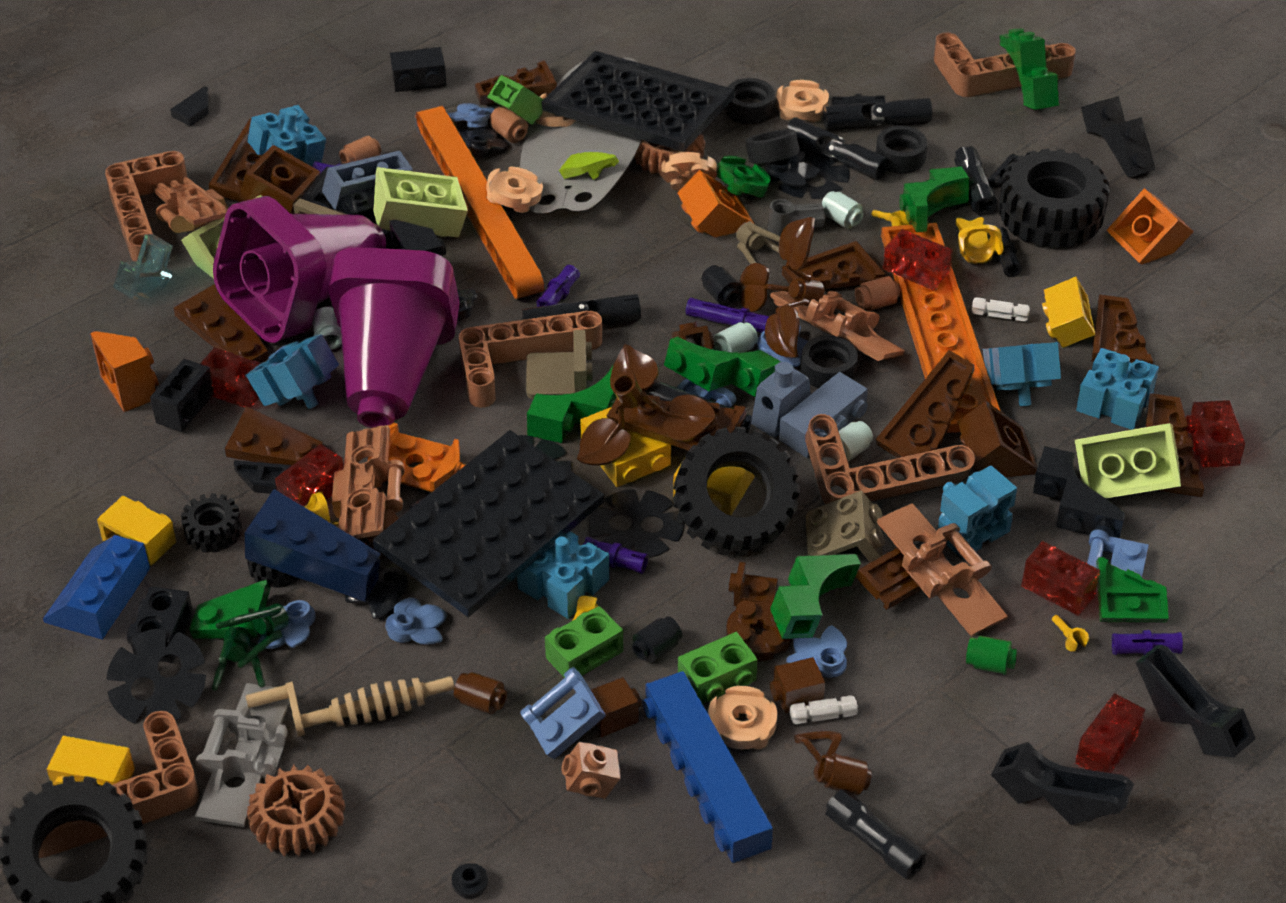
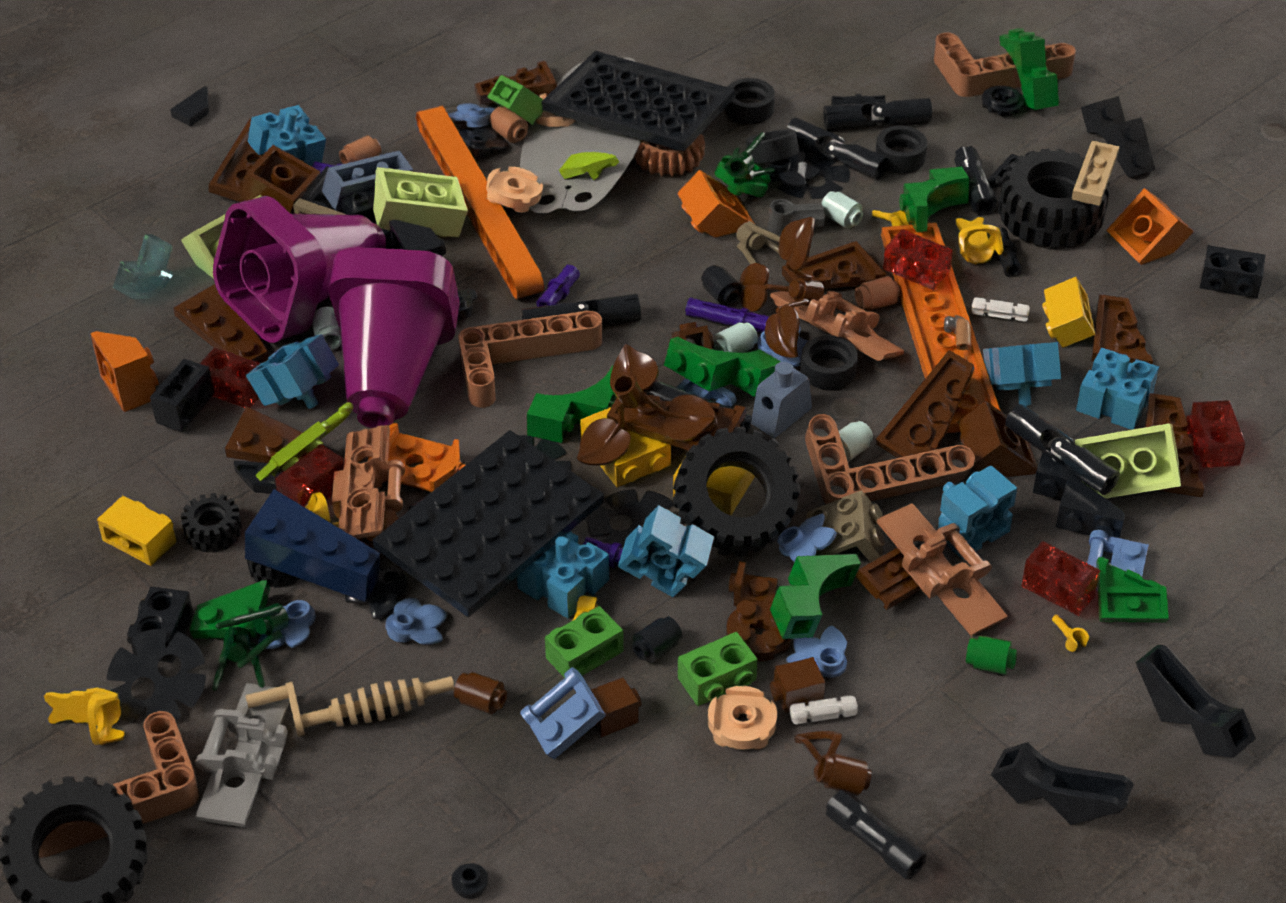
(91, 759): yellow brick -> none
(94, 706): none -> yellow hair
(100, 587): blue slope -> none
(137, 178): nougat beam -> none
(188, 205): nougat piece -> none
(280, 825): nougat gear -> none
(304, 443): none -> lime plate
(418, 69): black brick -> none
(560, 371): dark tan bracket -> none
(591, 770): nougat brick -> none
(666, 551): none -> dark azure brick
(684, 166): light nougat plate -> none
(707, 767): blue brick -> none
(742, 164): none -> dark green plant
(806, 538): none -> medium blue plate
(810, 108): light nougat plate -> none
(838, 398): sand blue brick -> none
(962, 330): none -> medium nougat arm
(1010, 100): none -> black gear
(1078, 459): none -> black piece
(1095, 173): none -> tan plate
(1110, 735): clear red brick -> none
(1145, 642): dark purple pin -> none
(1232, 271): none -> black brick

